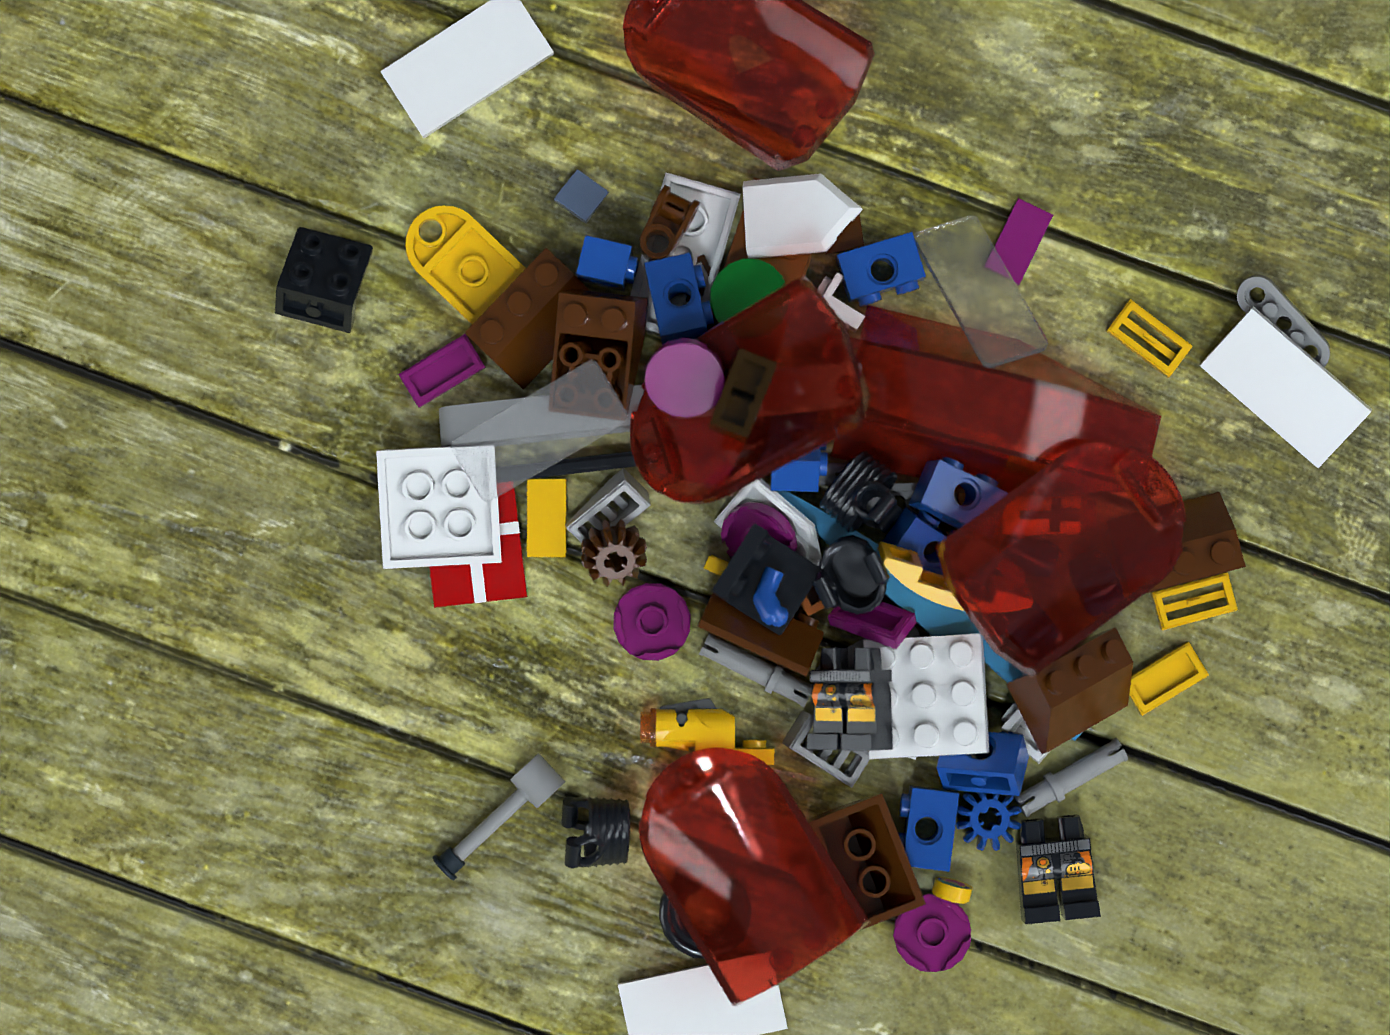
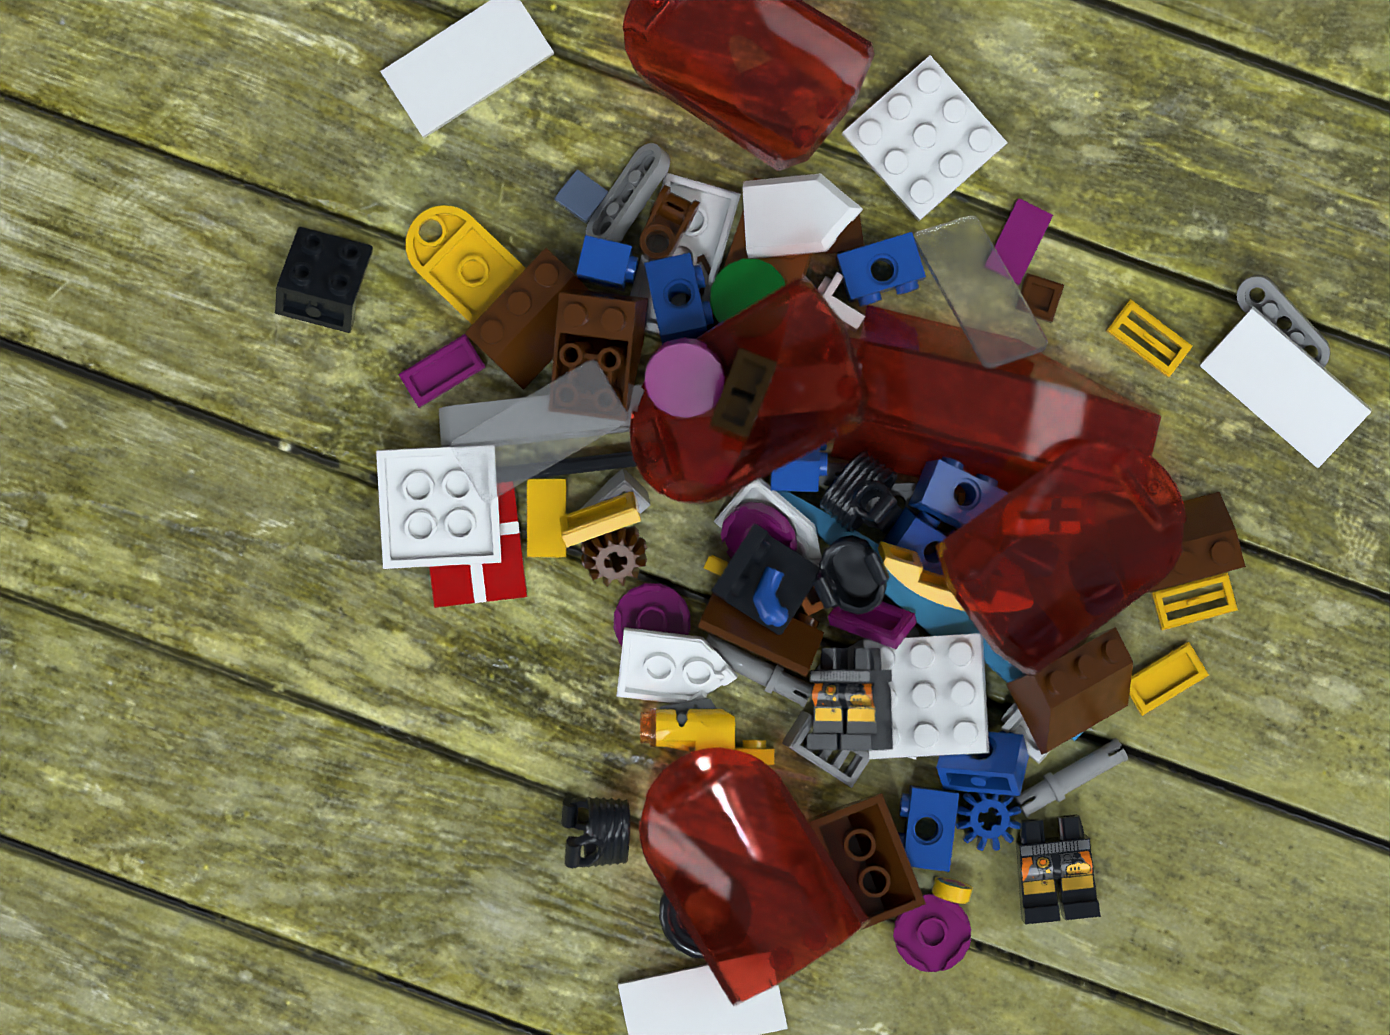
(533, 784): light grey piece -> none
(599, 519): none -> yellow tile
(629, 193): none -> light grey plate
(669, 667): none -> white tile
(924, 138): none -> white plate
(1041, 296): none -> reddish brown tile

